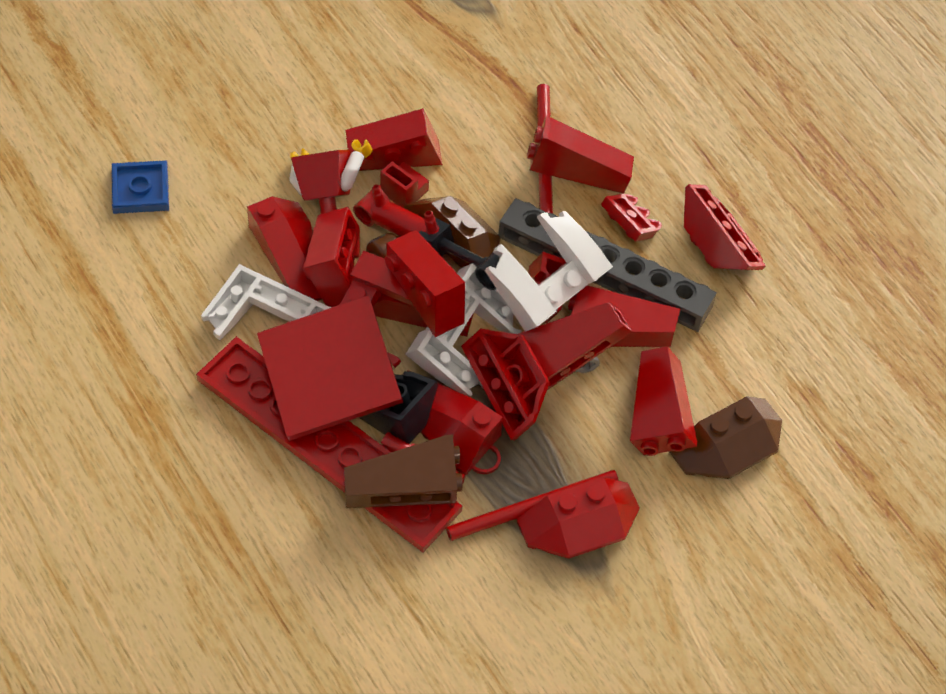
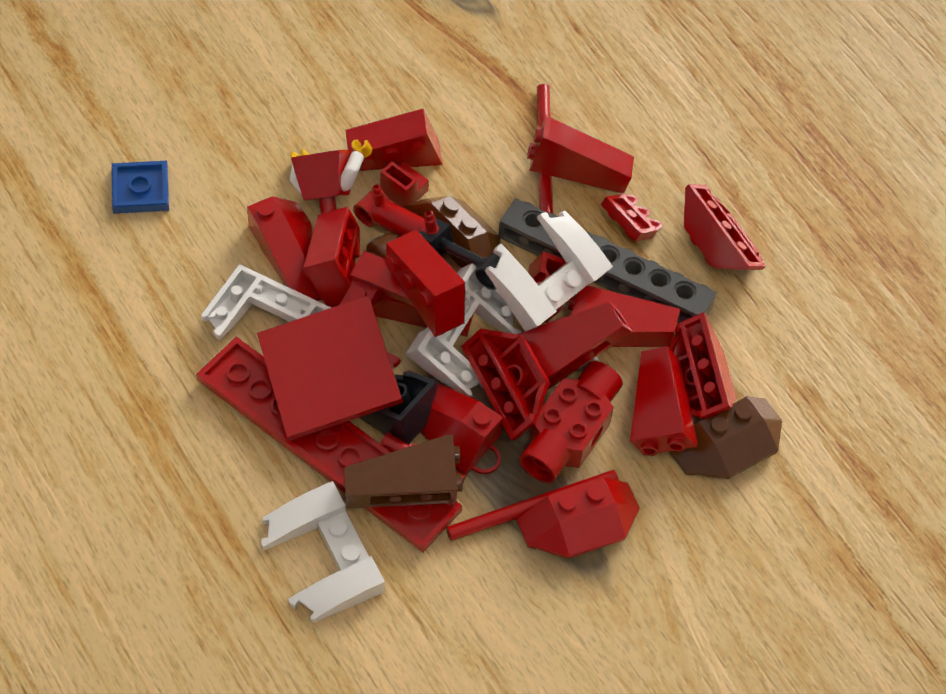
(357, 574): none -> white wedge
(571, 422): none -> red brick
(703, 367): none -> red wedge

